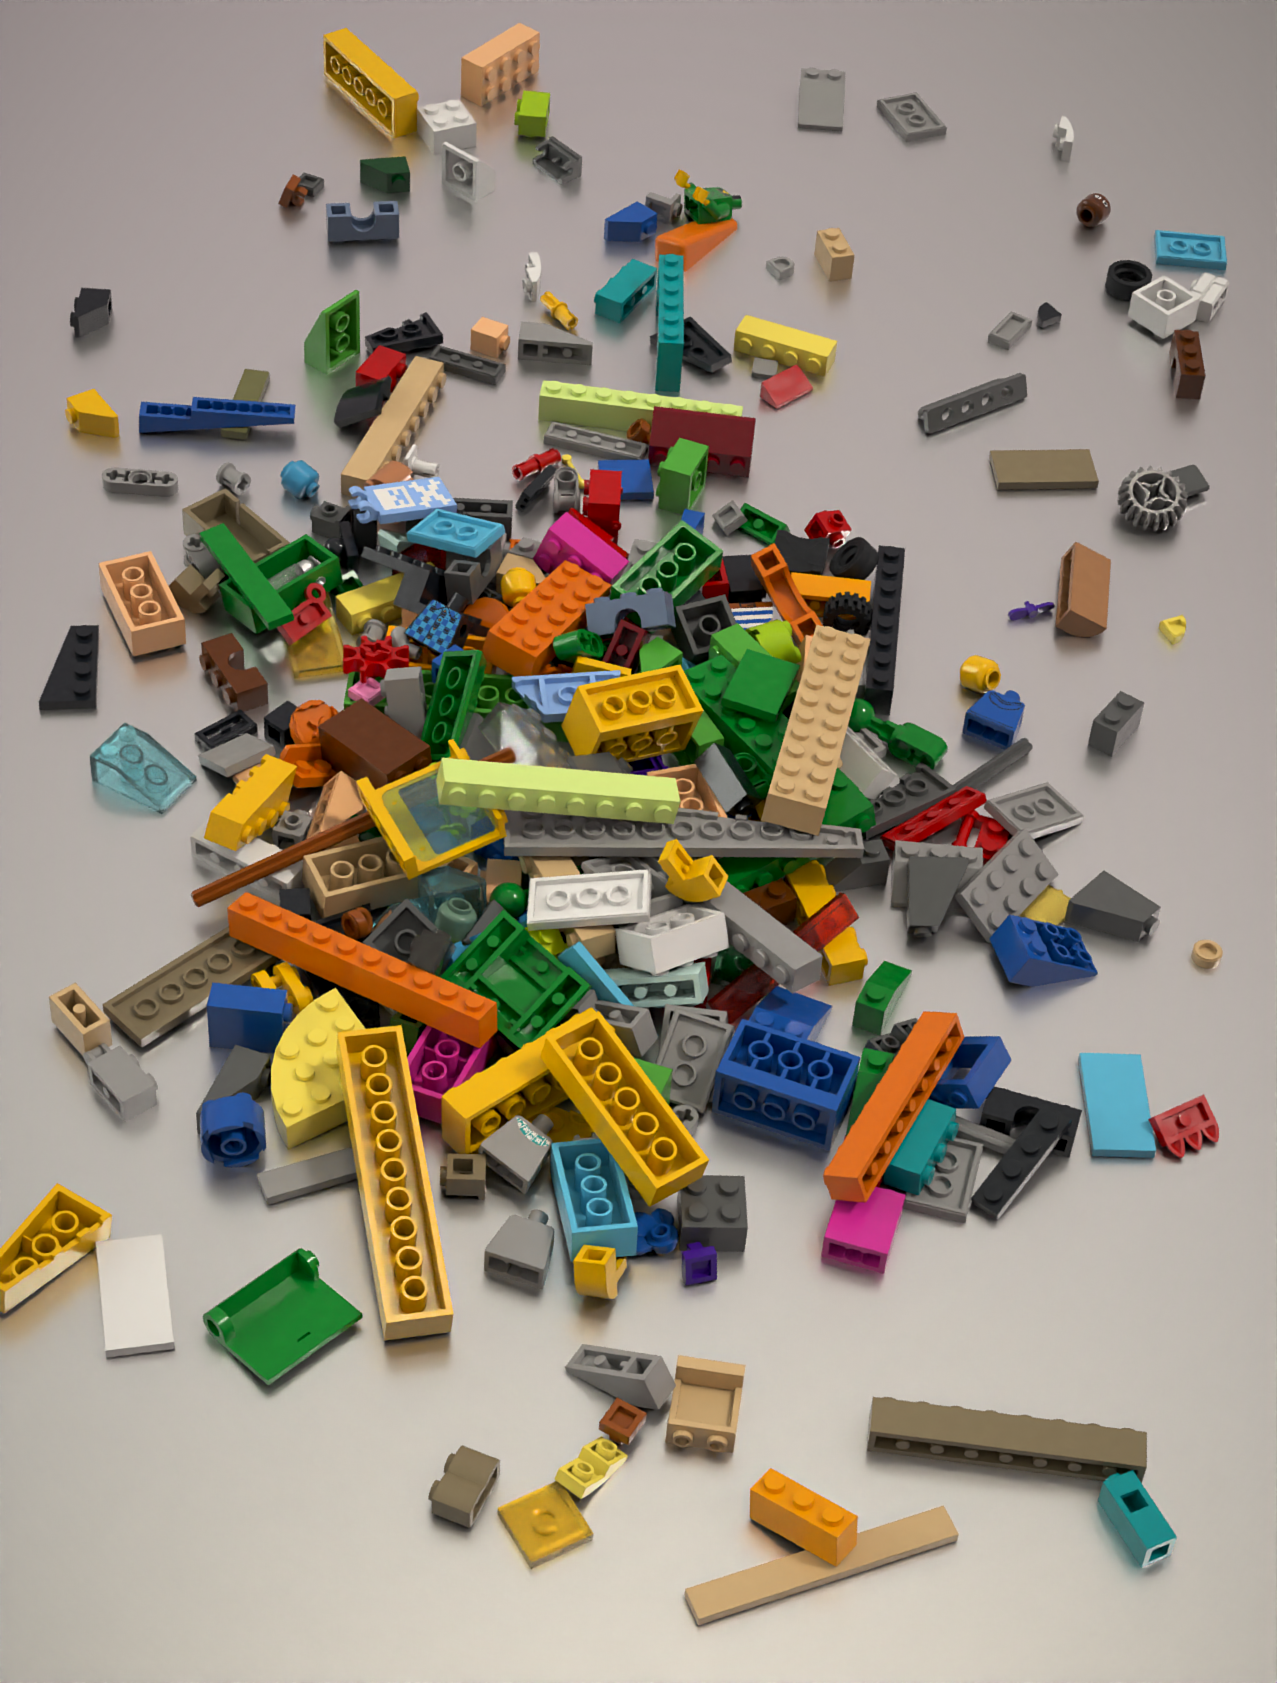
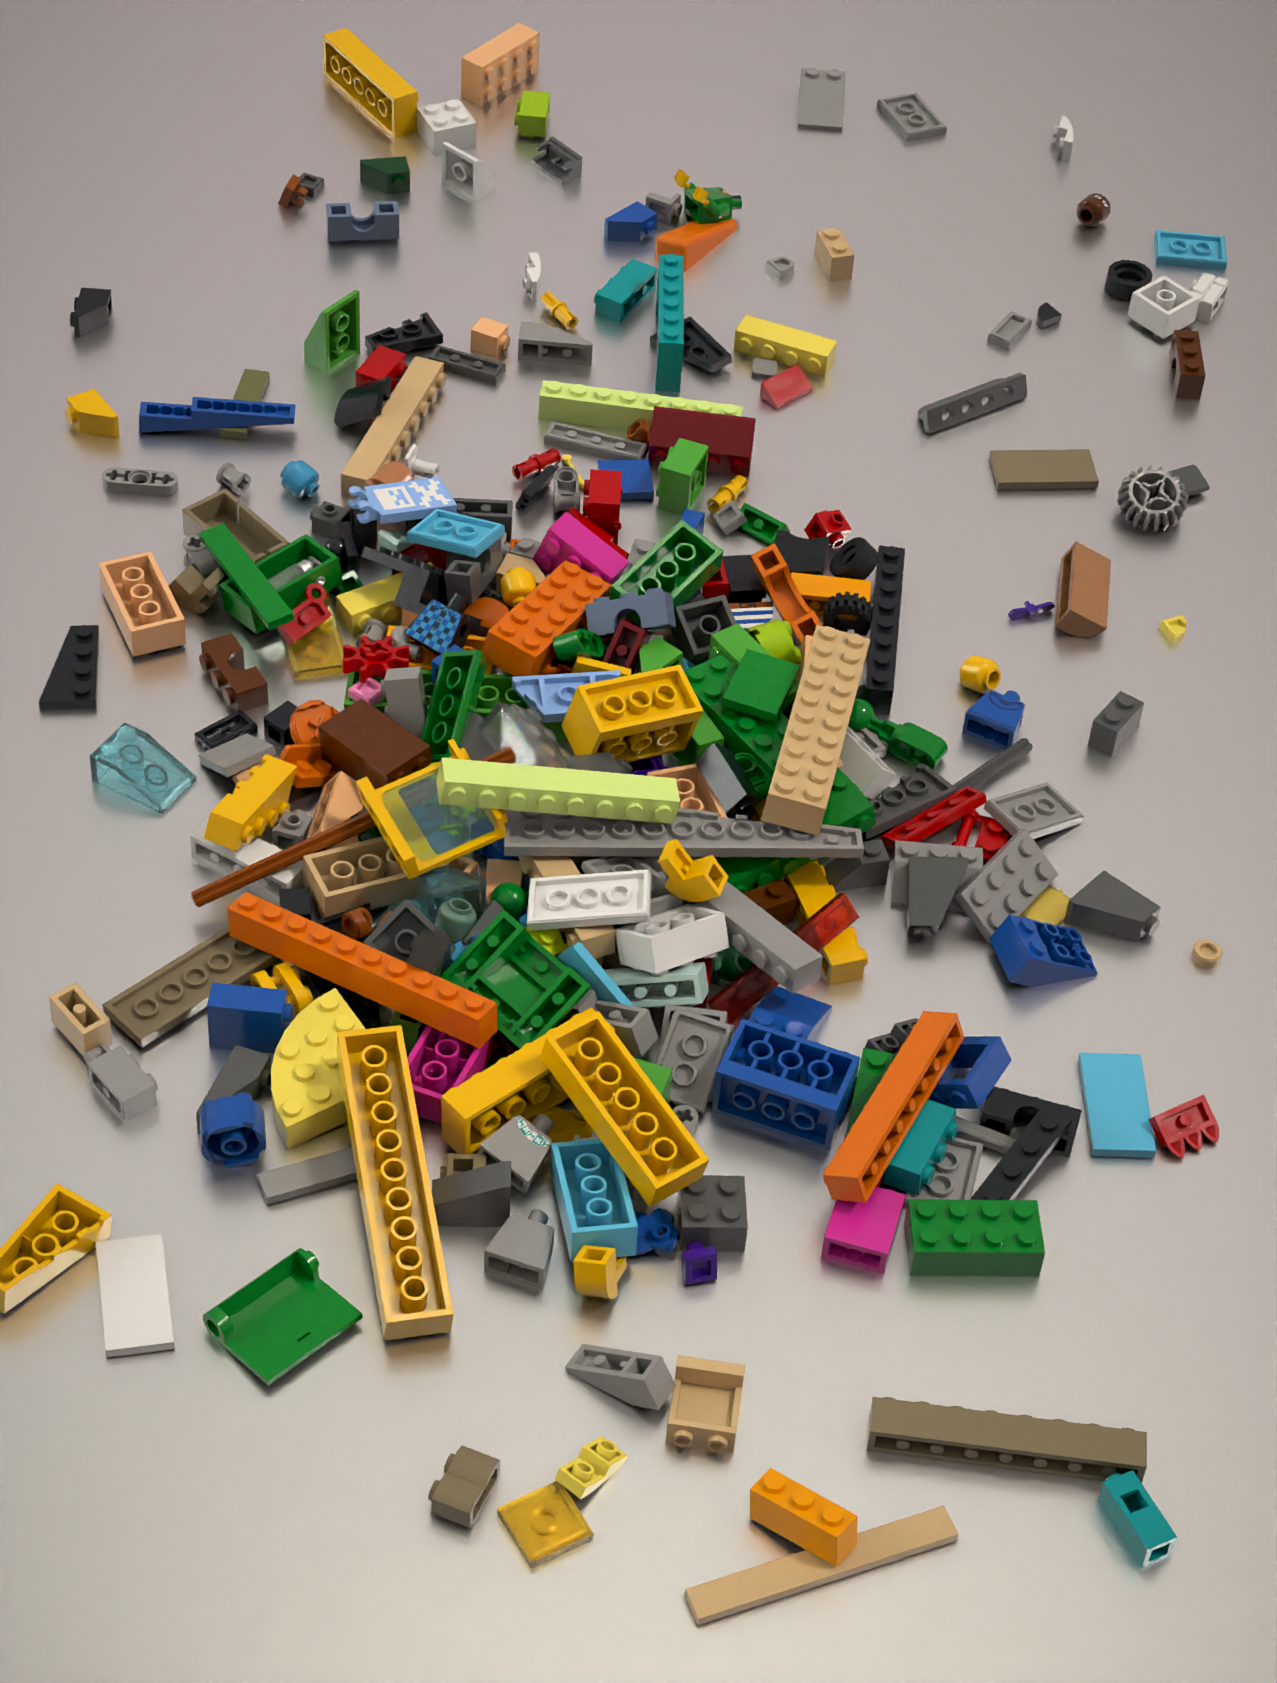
(474, 1197): none -> dark grey slope
(622, 1422): dark orange tile -> none
(727, 493): none -> yellow pin
(880, 997): green slope -> none
(973, 1237): none -> green brick

